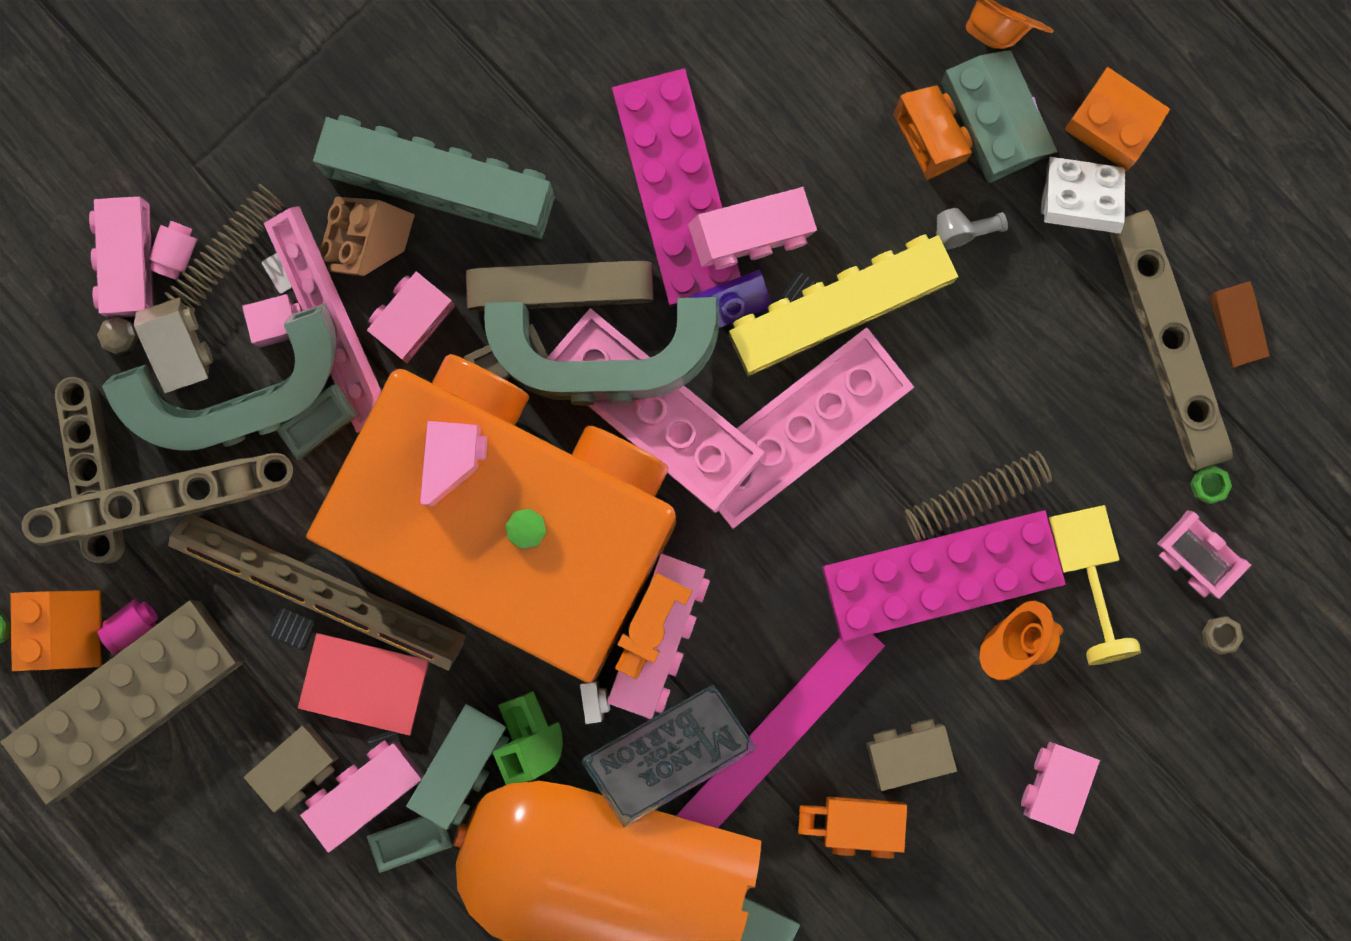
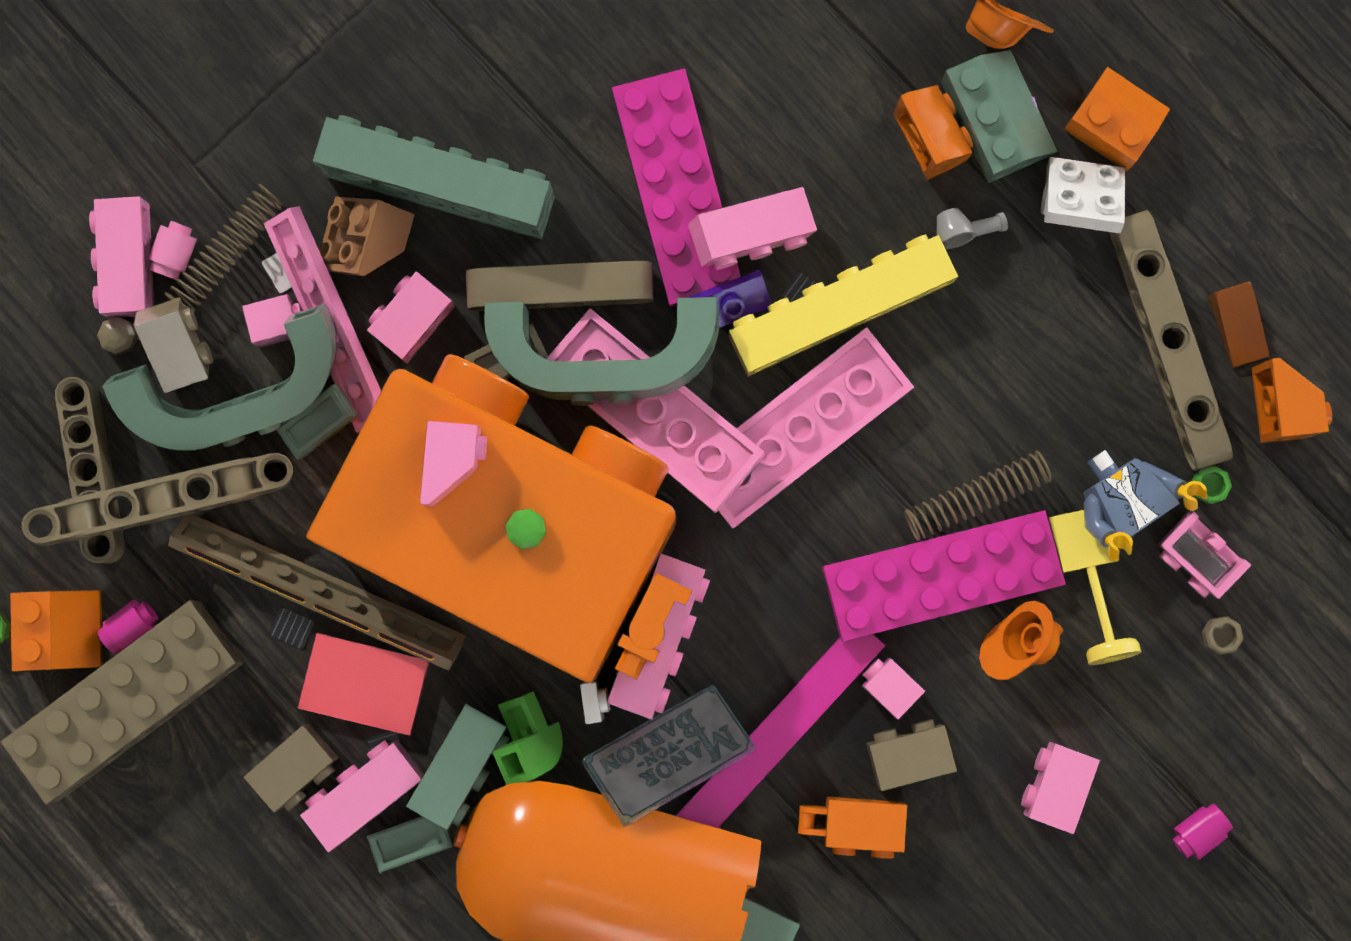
(891, 687): none -> bright pink brick
(1131, 499): none -> sand blue torso
(1202, 832): none -> dark pink brick
(1288, 403): none -> orange slope

